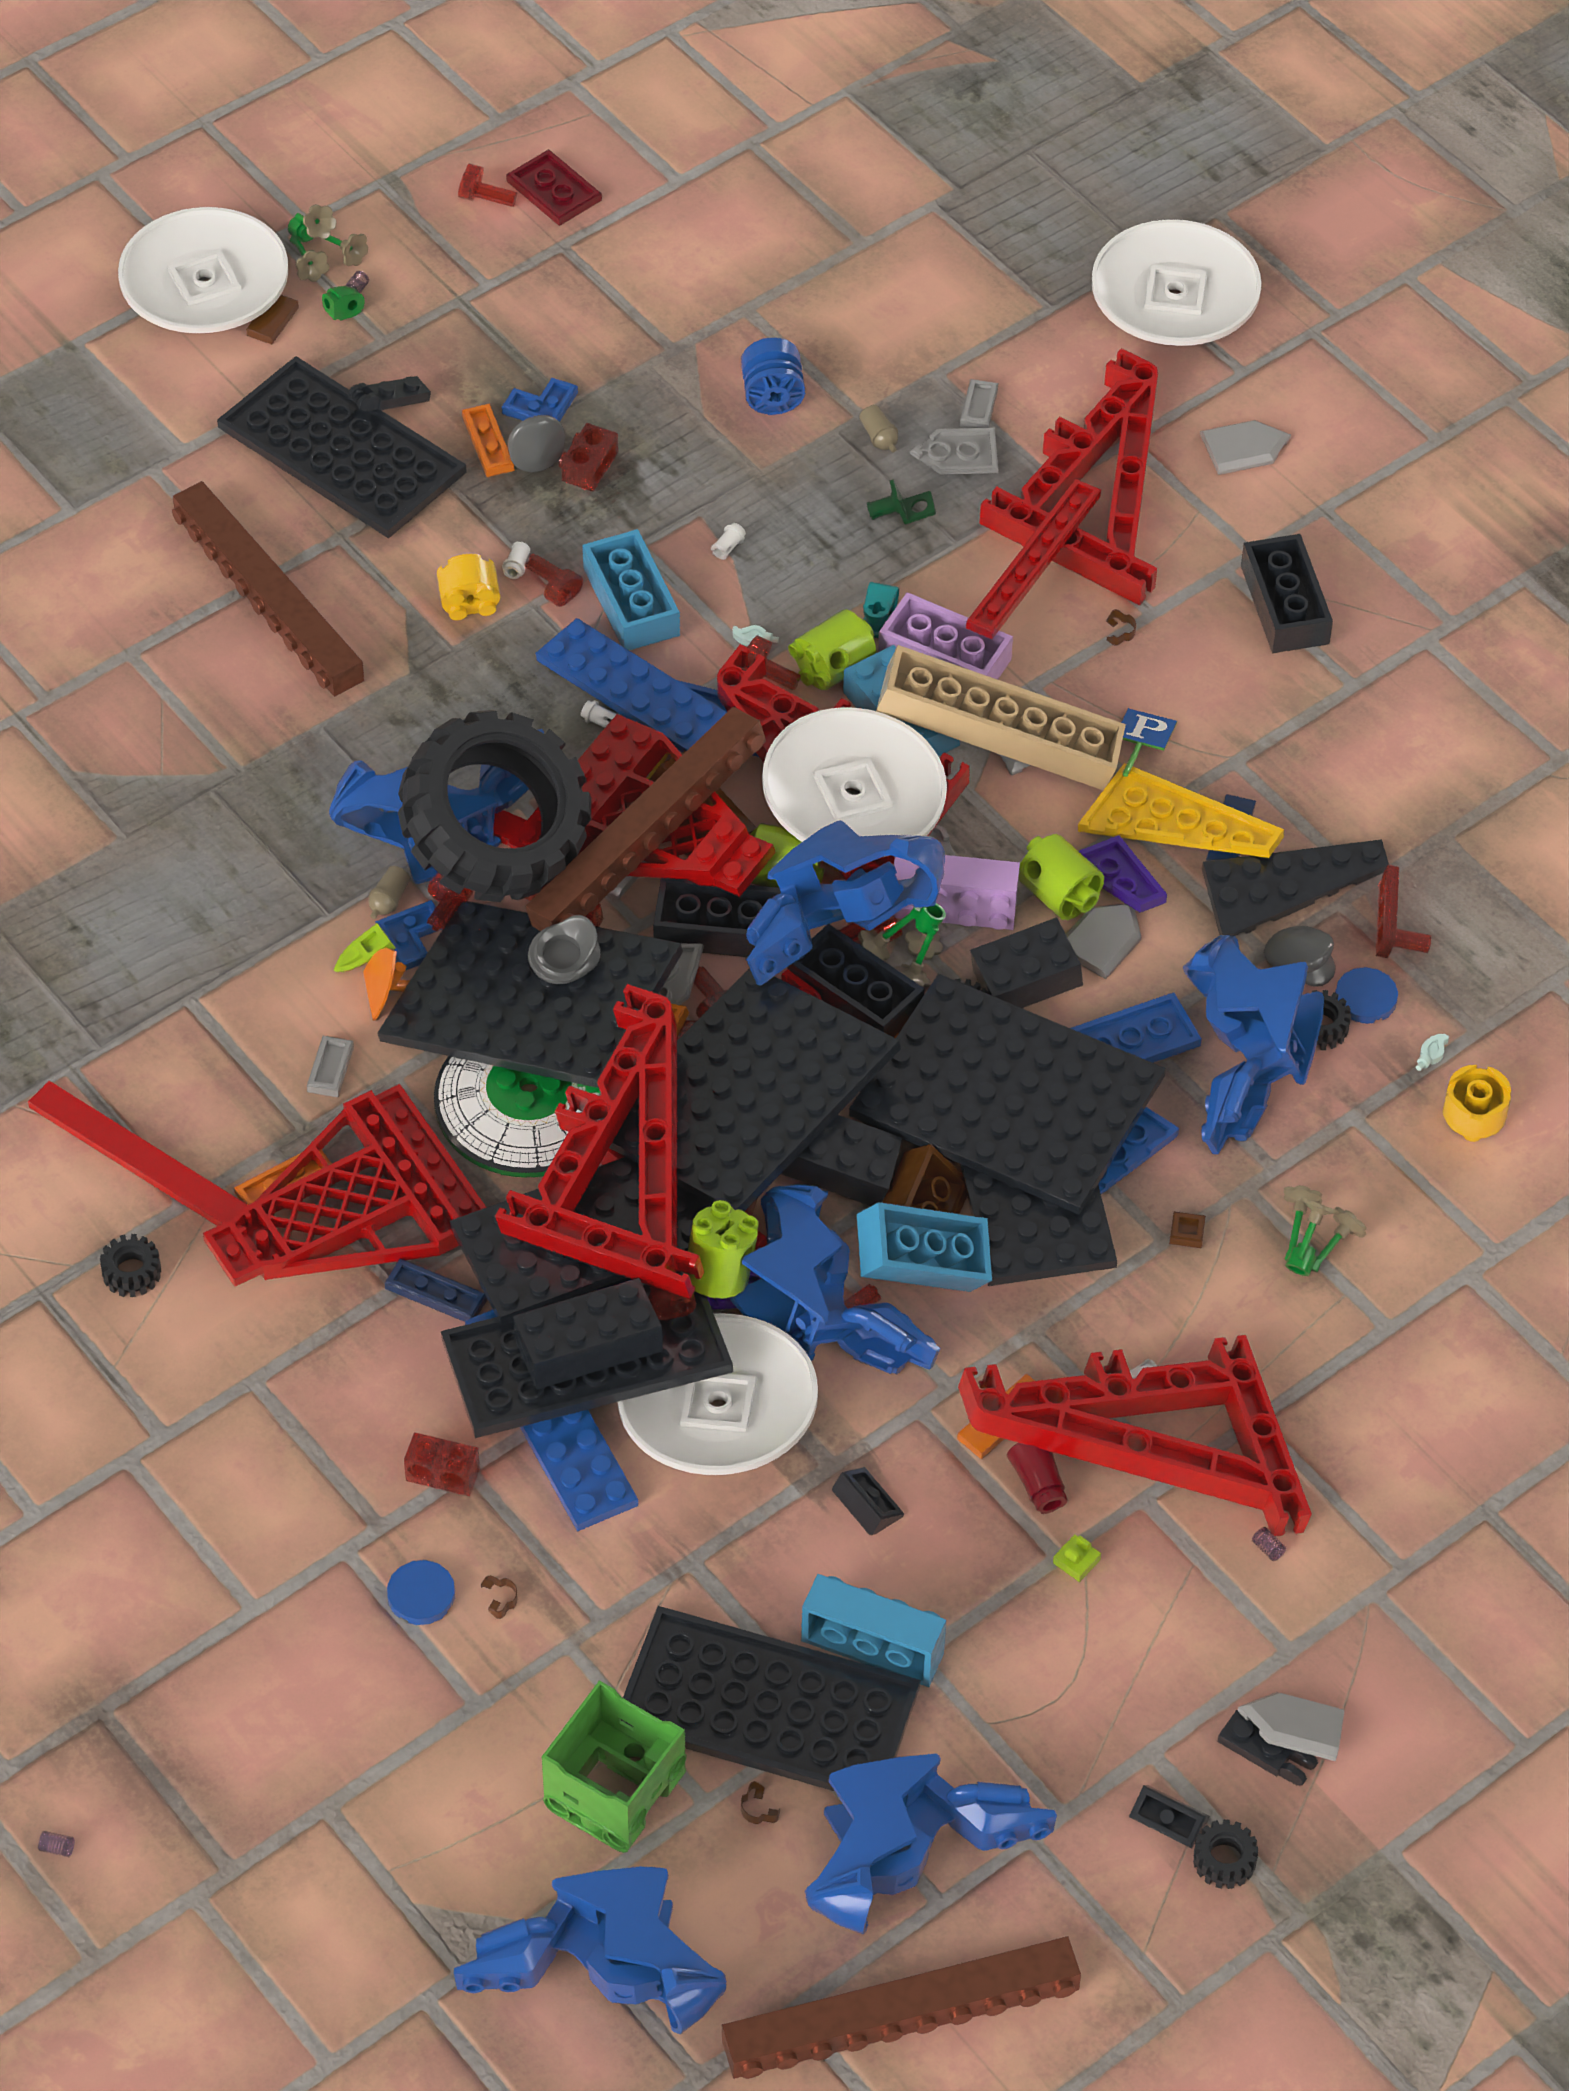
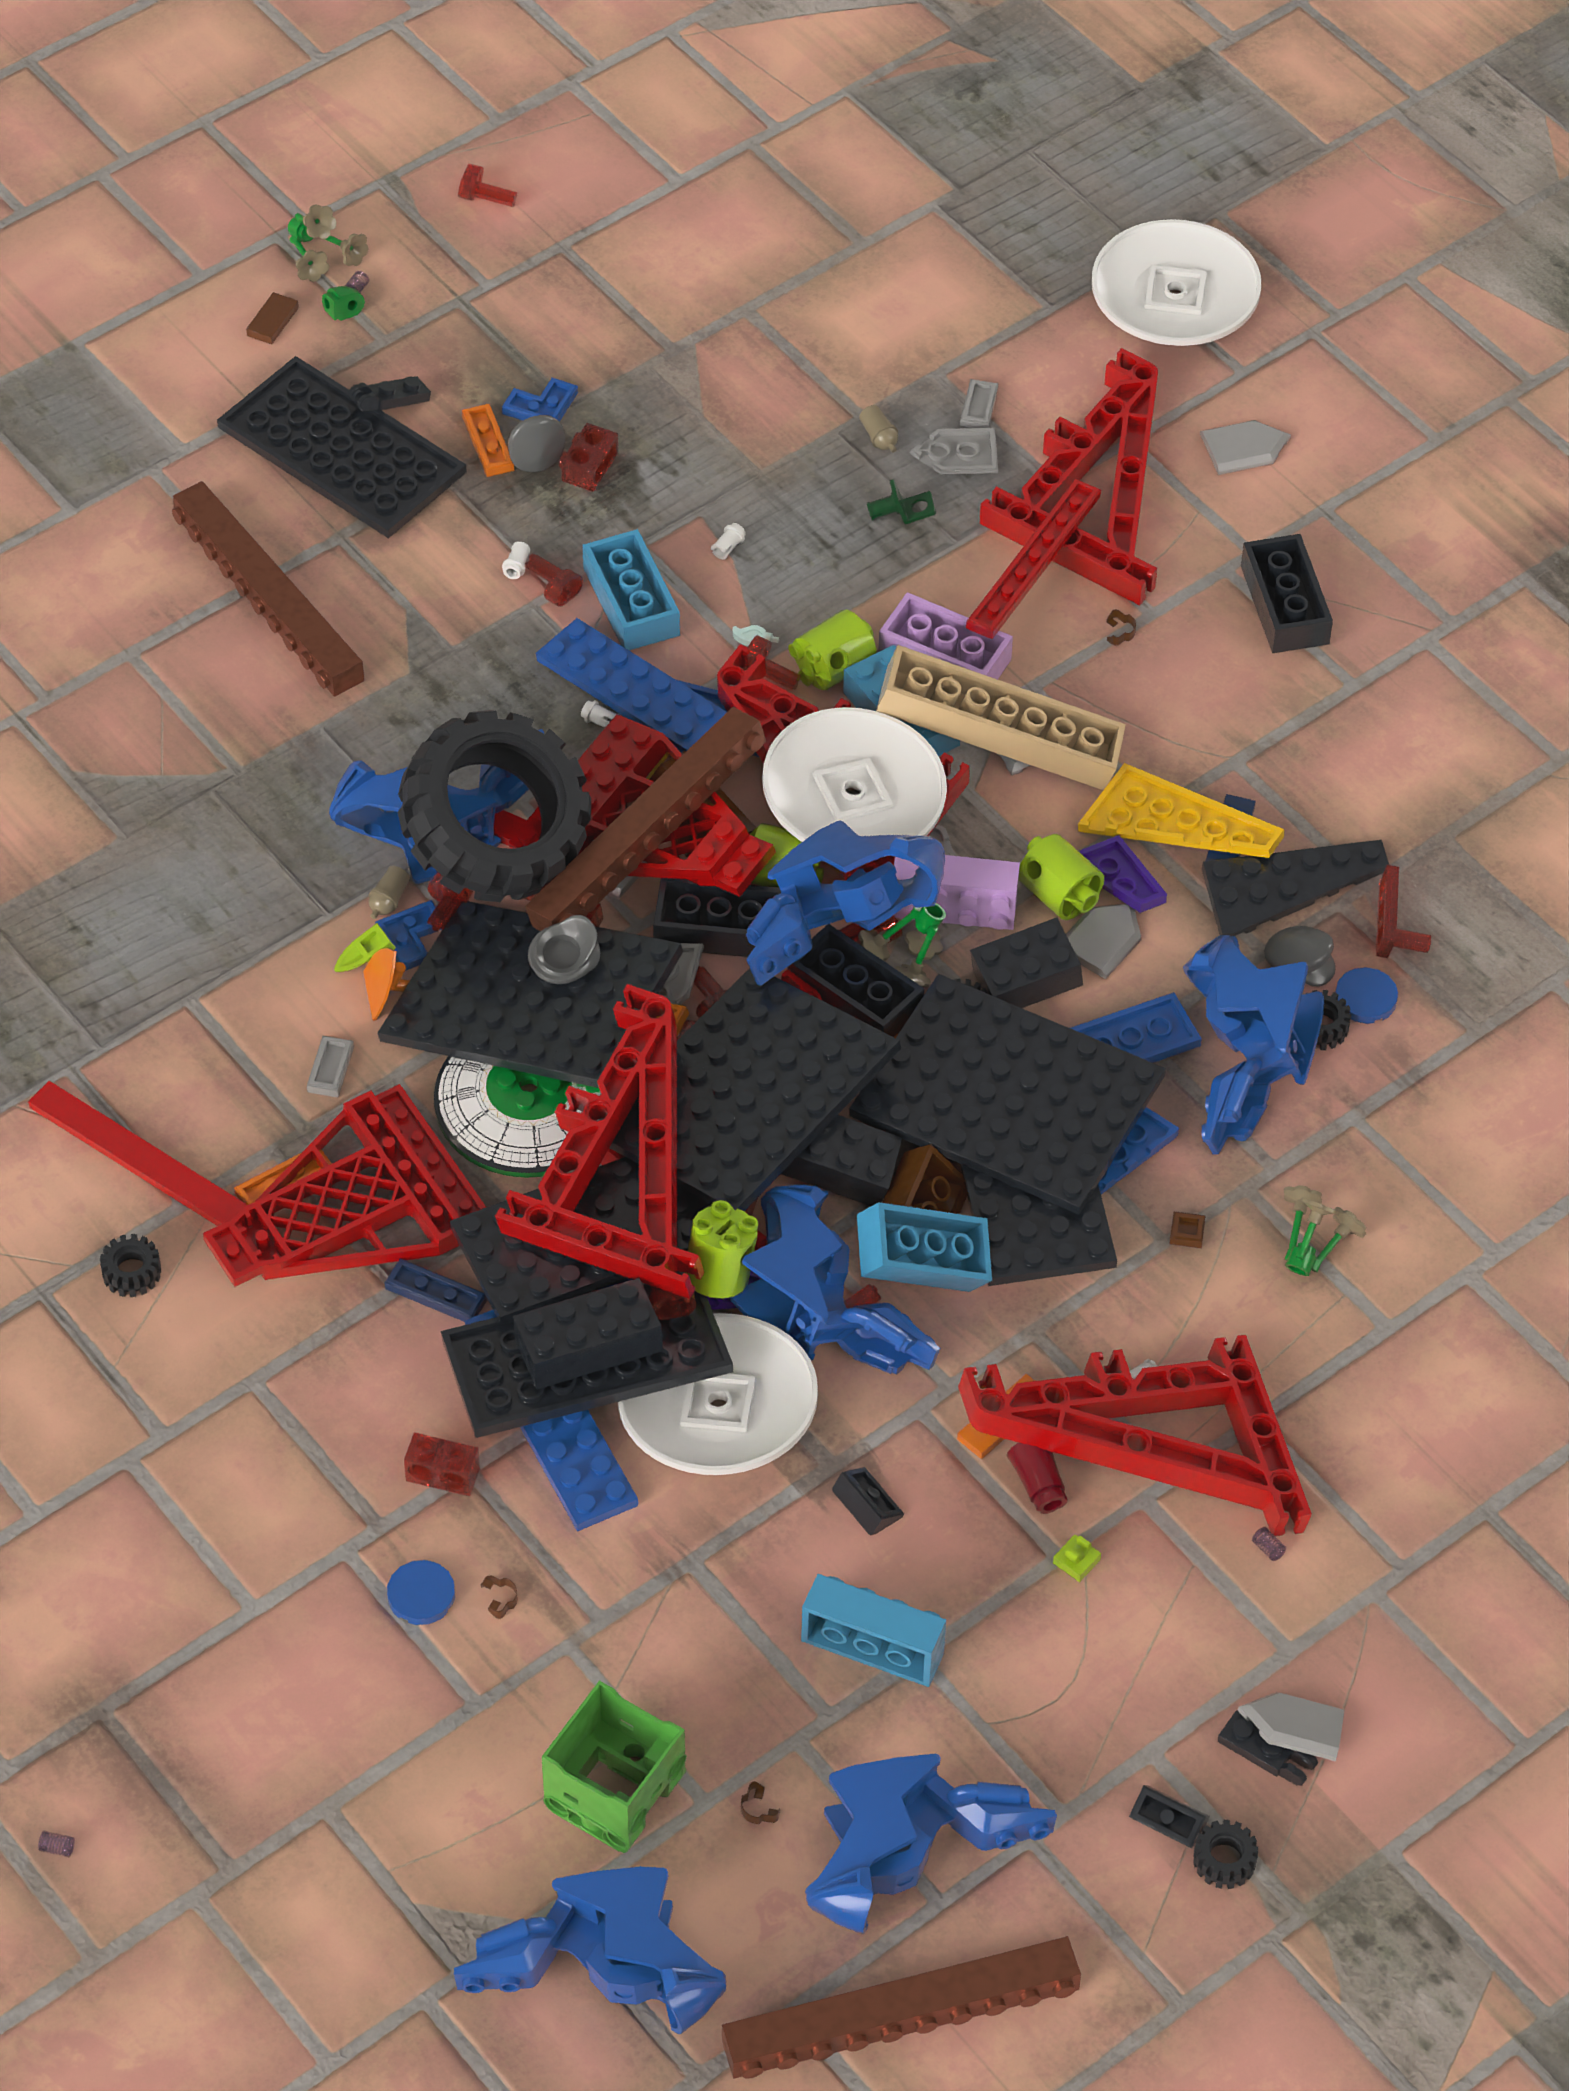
(171, 254): white dish -> none
(468, 586): yellow brick -> none
(554, 187): dark red tile -> none
(768, 1699): black plate -> none
(772, 376): blue wheel -> none
(879, 605): teal piece -> none
(1147, 731): blue piece -> none
(1432, 1051): light aqua piece -> none
(1477, 1102): yellow brick -> none

